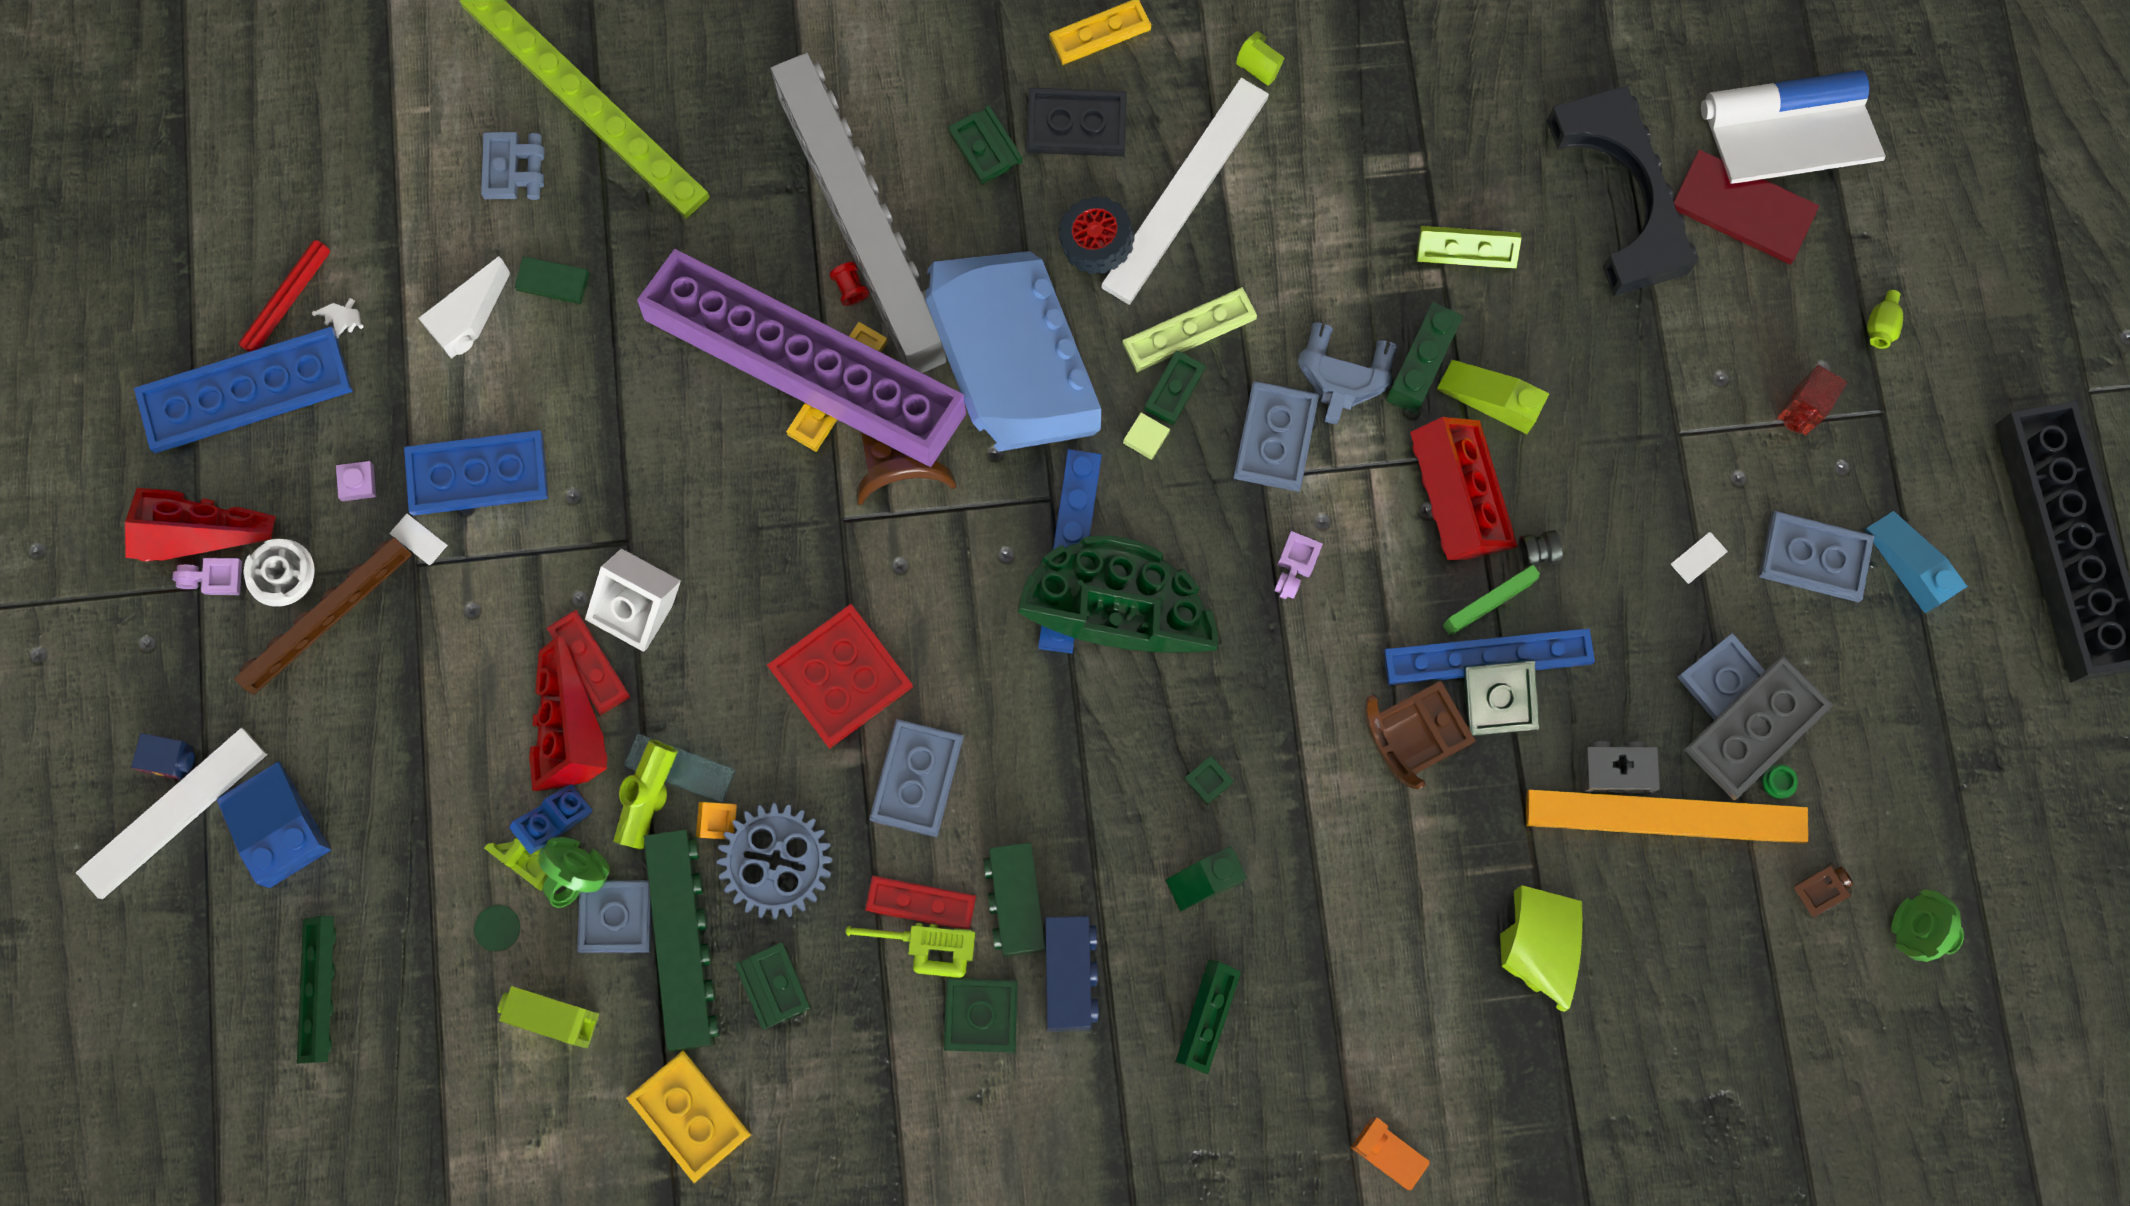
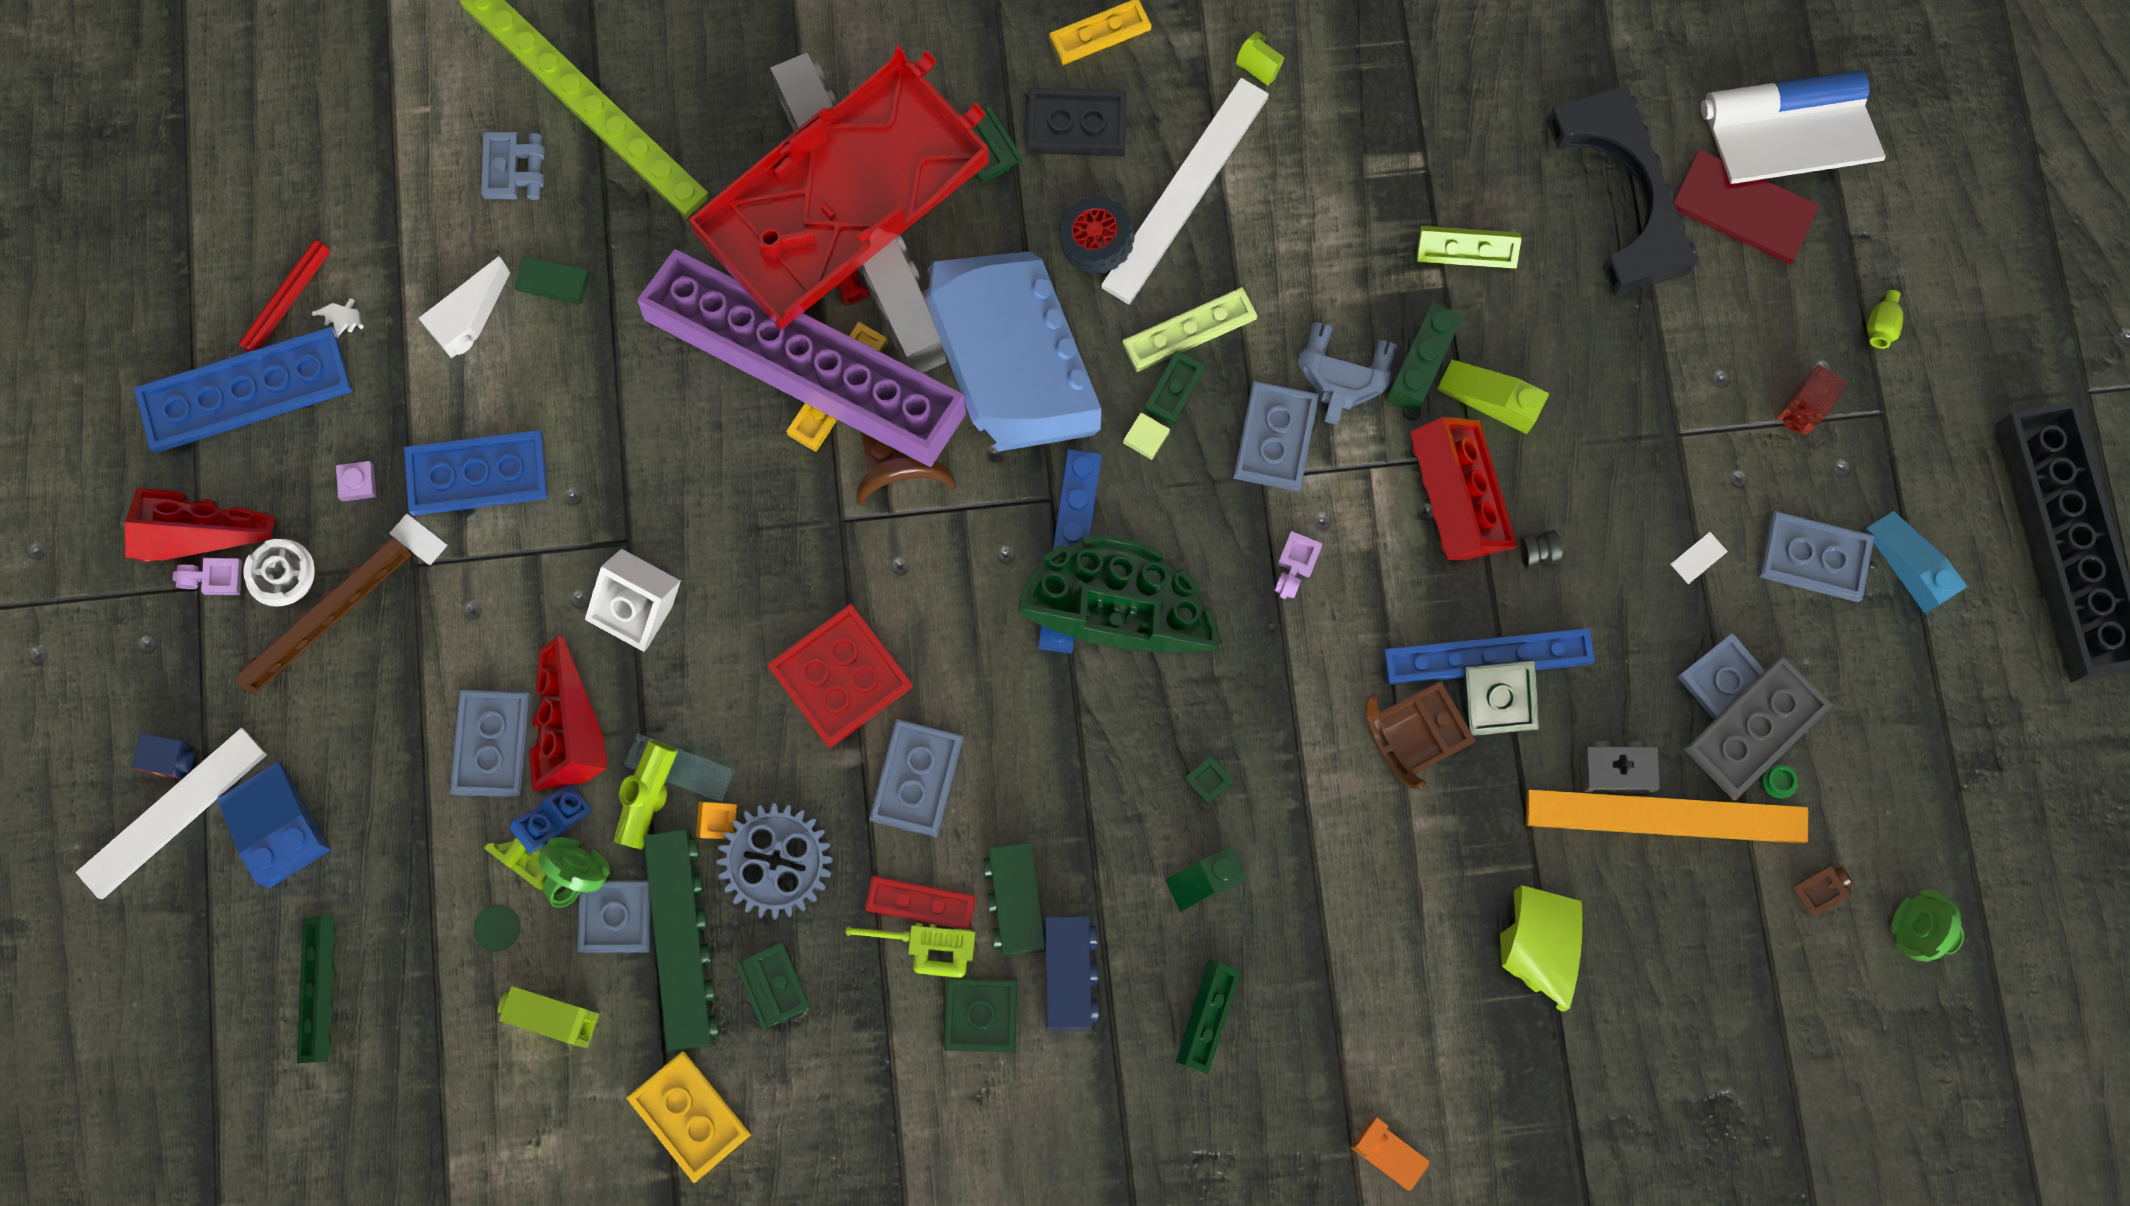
(490, 743): none -> sand blue tile
(593, 667): red tile -> none
(841, 188): none -> red piece
(1491, 600): bright green tile -> none

